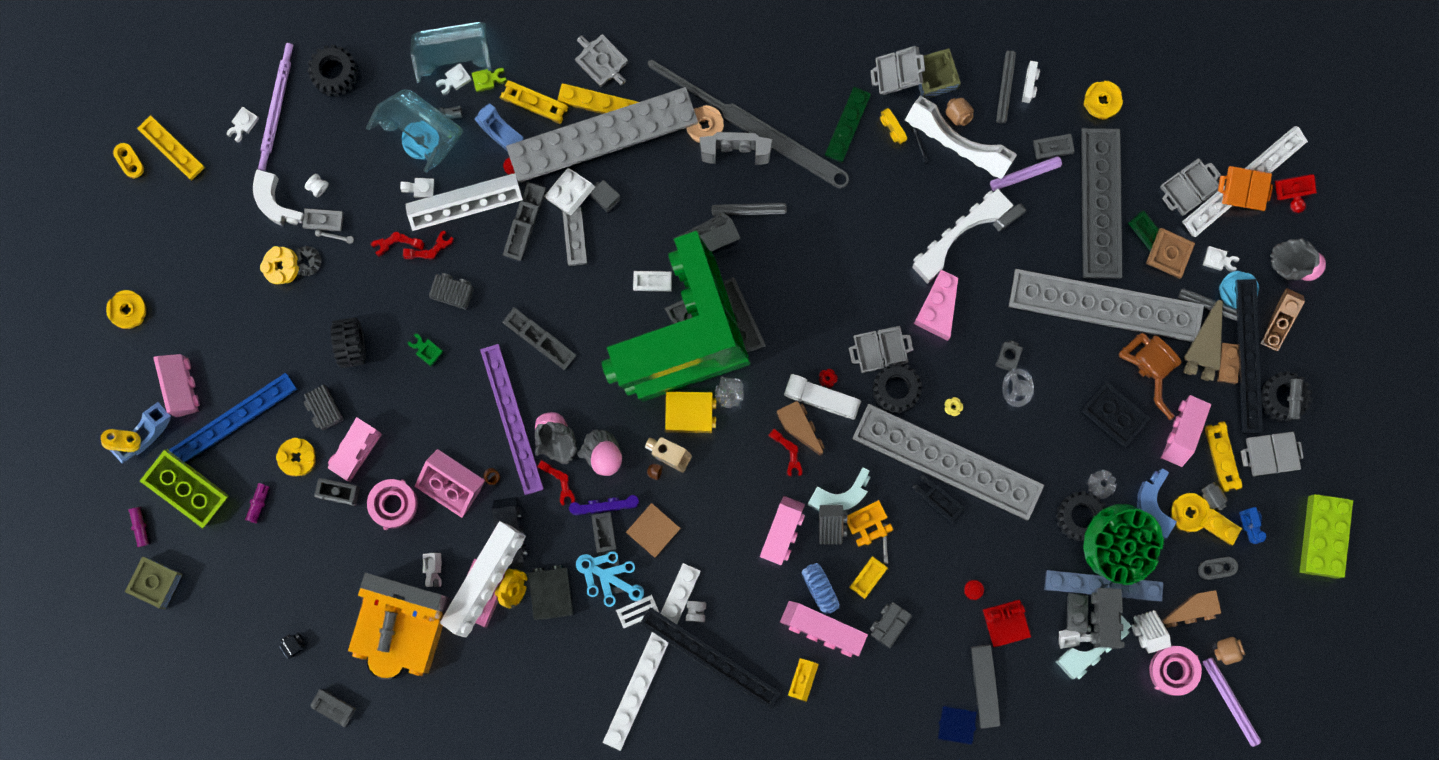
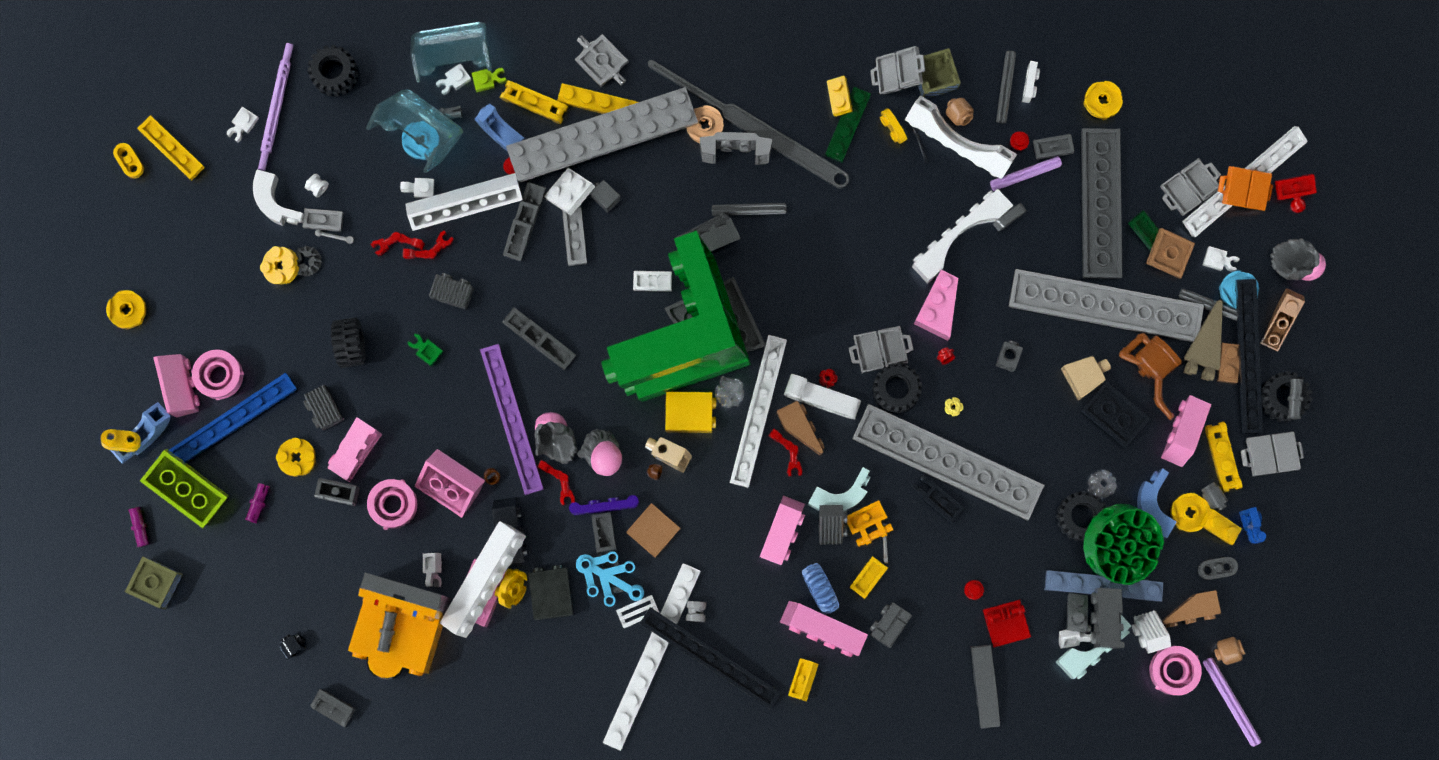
(206, 364): none -> bright pink piece
(758, 411): none -> white plate
(839, 96): none -> yellow plate
(946, 355): none -> red plate
(957, 725): clear blue piece -> none
(1019, 141): none -> red plate
(1020, 387): clear piece -> none
(1085, 375): none -> tan torso
(1326, 536): lime brick -> none

